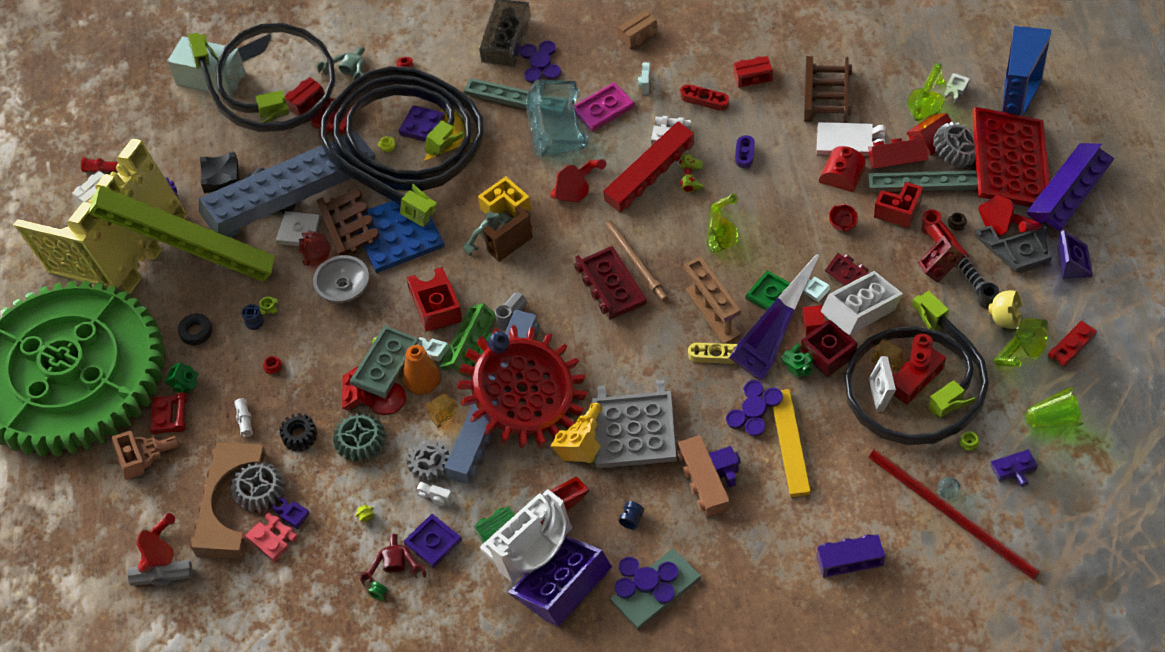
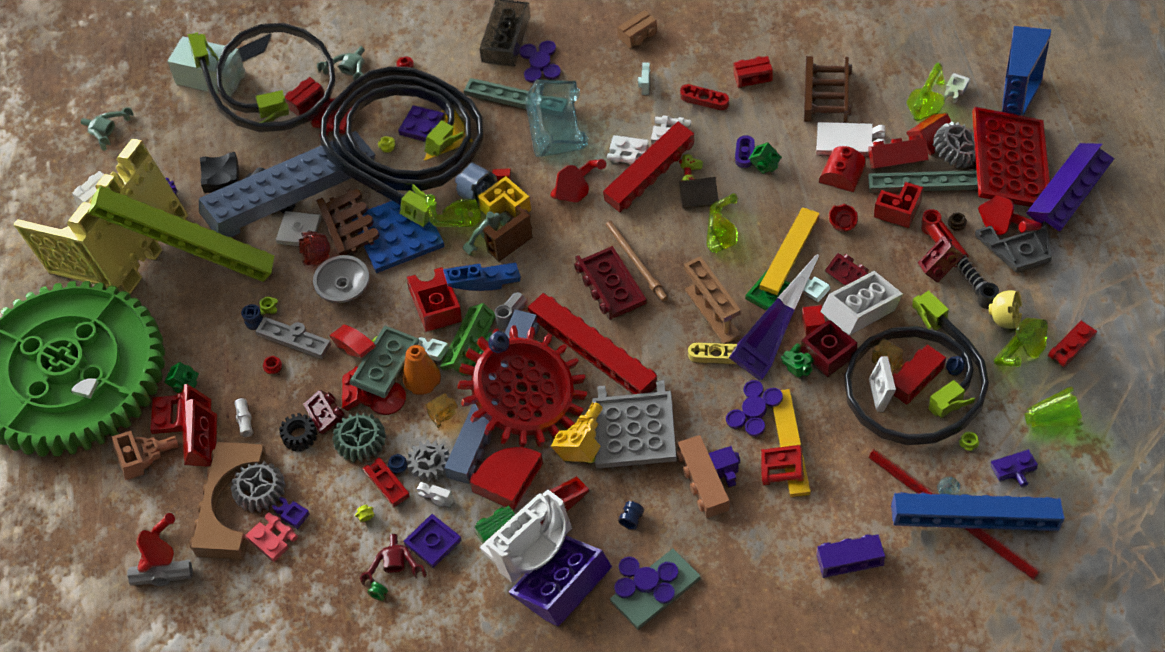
(85, 388): none -> white tile
(97, 165): red pin -> none
(101, 126): none -> sand green piece
(190, 320): black tyre -> none
(198, 427): none -> red slope
(293, 337): none -> light grey hinge
(323, 411): none -> dark red bracket
(352, 341): none -> red slope
(386, 482): none -> red plate
(397, 464): none -> dark blue plate
(455, 214): none -> clear neon green piece
(474, 181): none -> sand blue brick
(481, 279): none -> blue slope
(501, 173): none -> red slope
(506, 475): none -> red brick
(593, 346): none -> red brick
(603, 106): dark pink tile -> none
(627, 146): none -> white plate
(698, 192): none -> dark brown plate
(765, 158): none -> green brick
(780, 459): none -> red plate
(789, 251): none -> yellow tile
(921, 350): red plate -> none
(955, 365): none -> dark blue plate
(977, 511): none -> blue brick
(1073, 257): dark purple slope -> none

